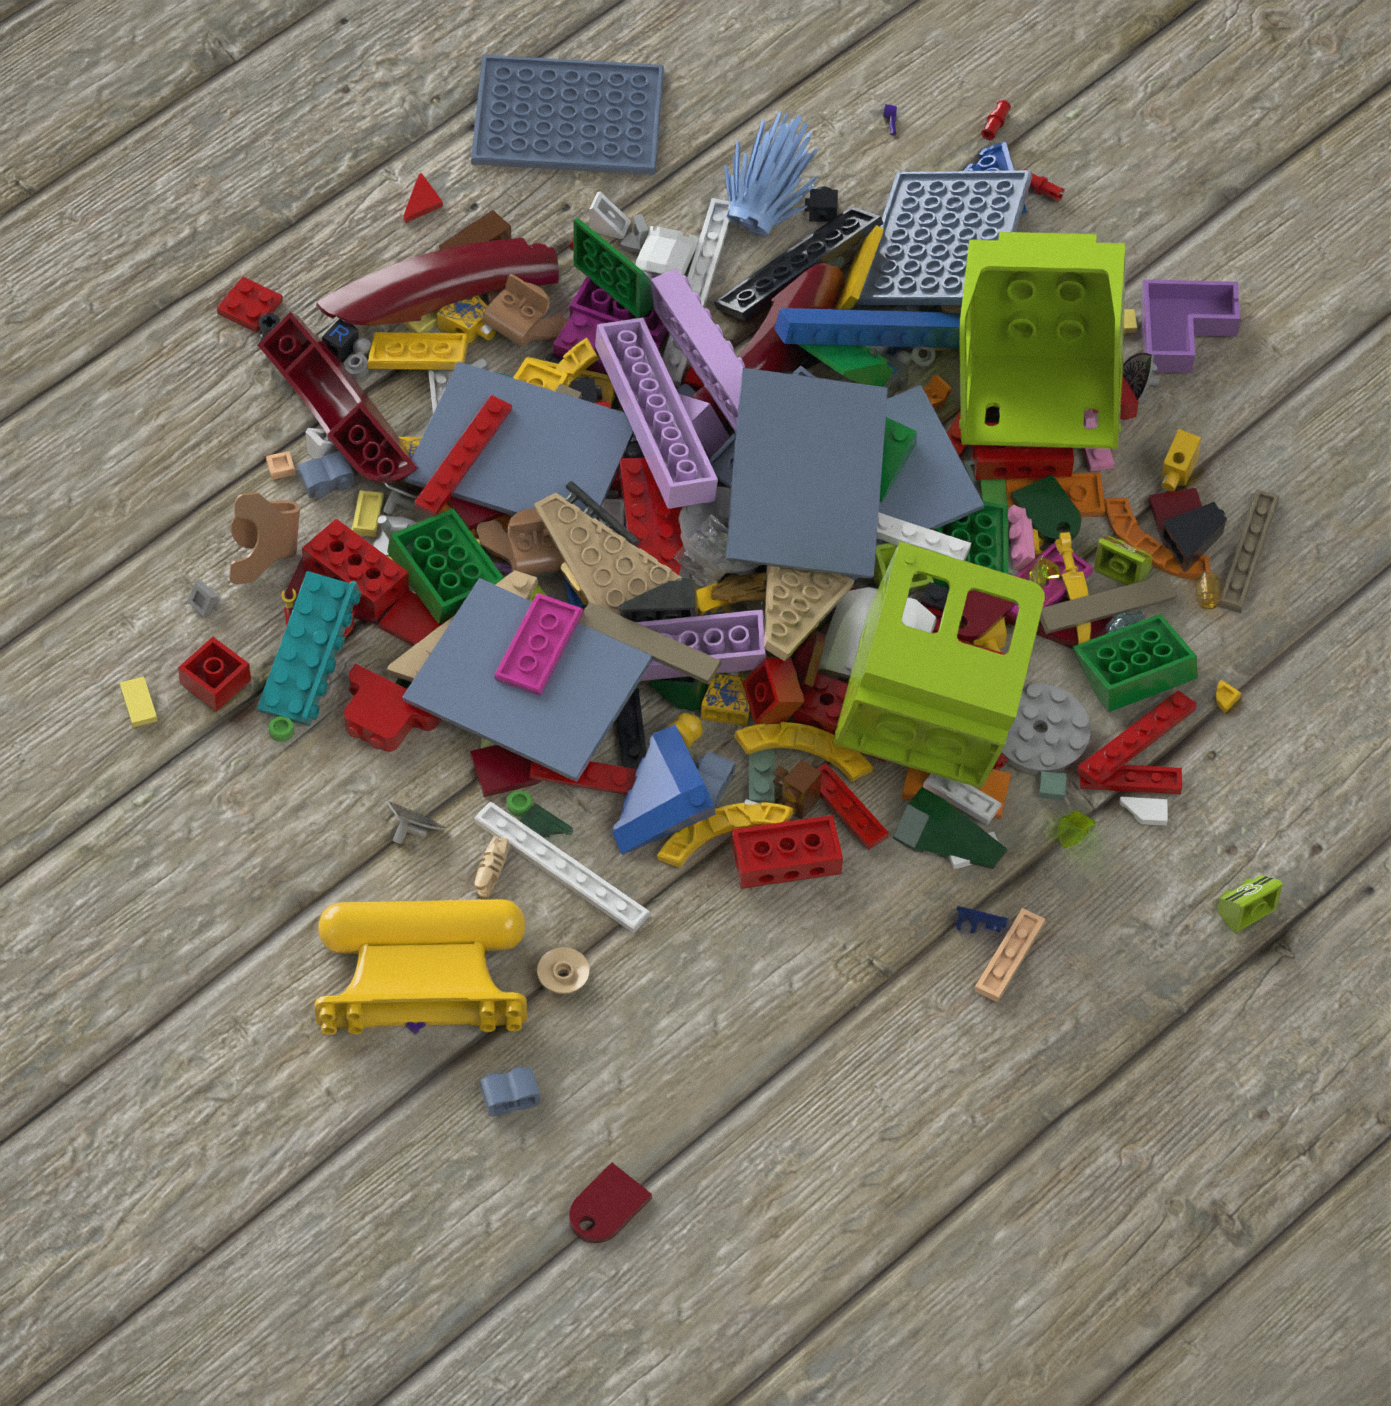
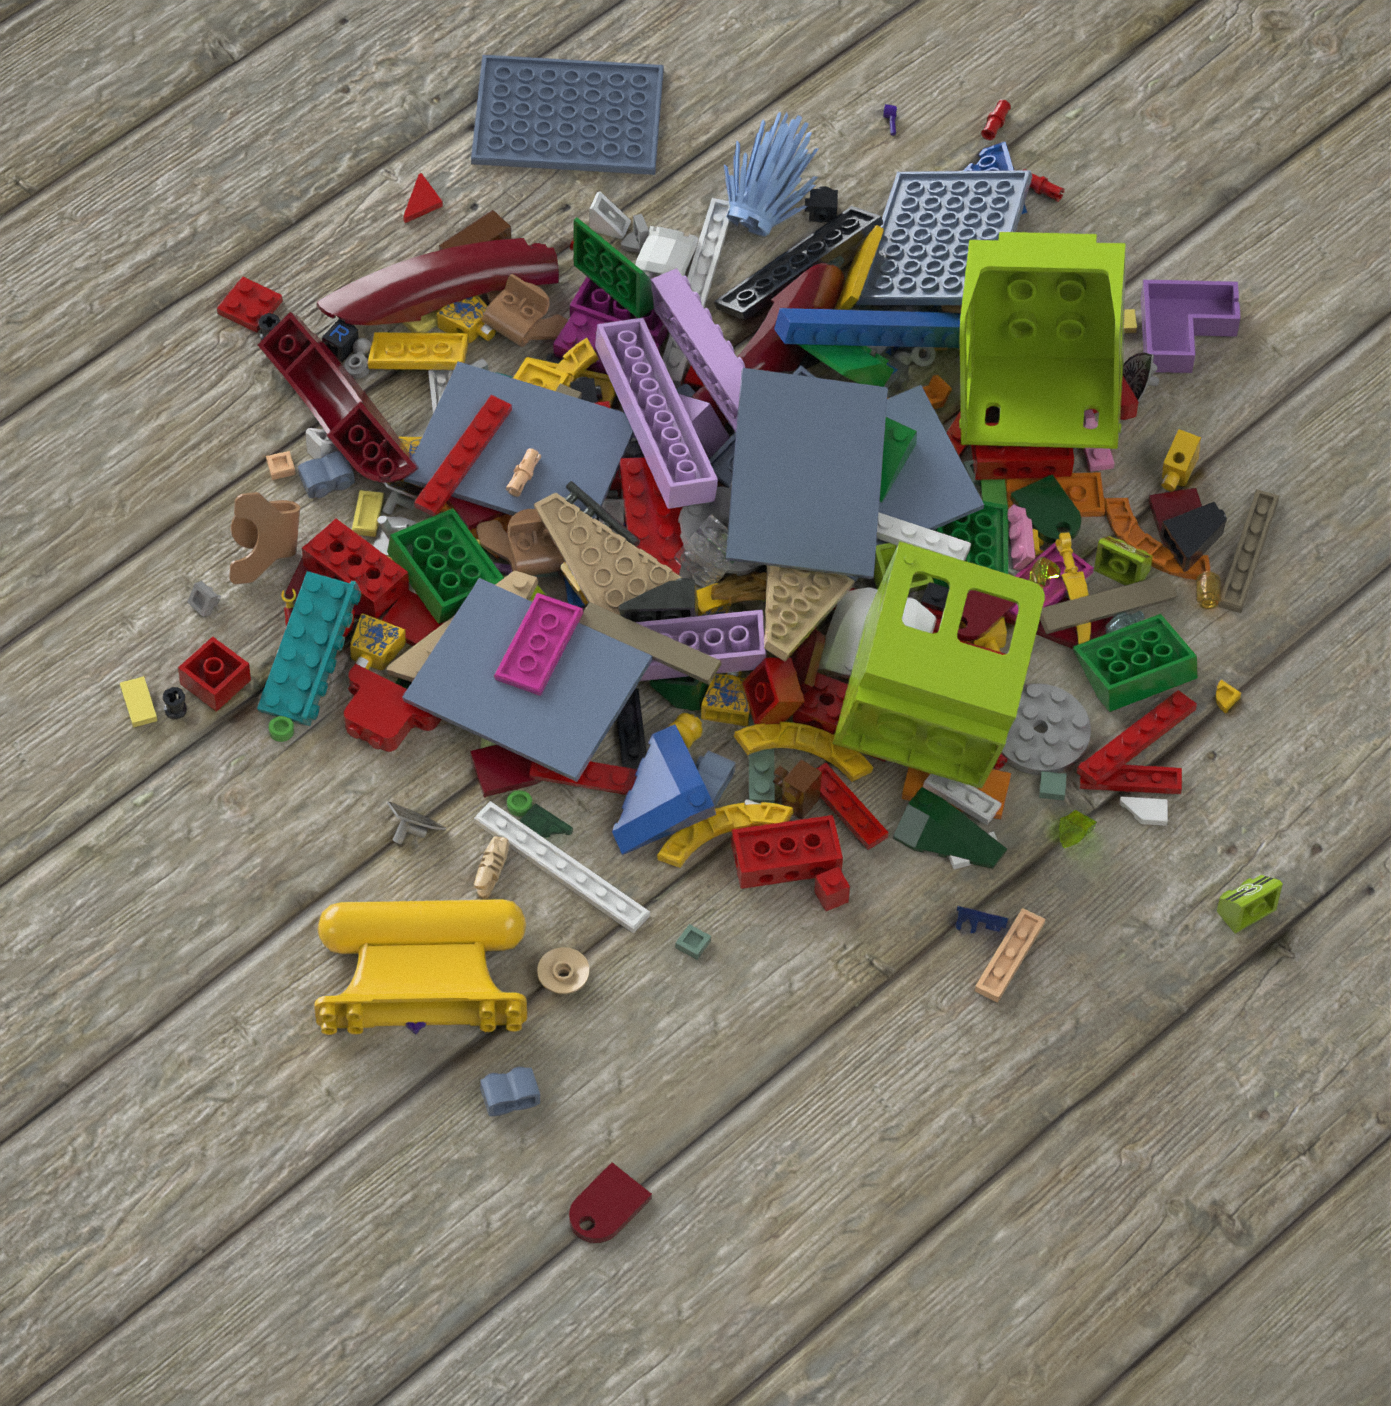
(171, 701): none -> black bush
(376, 643): none -> yellow torso
(523, 472): none -> light nougat pin
(693, 942): none -> sand green tile
(832, 889): none -> red brick

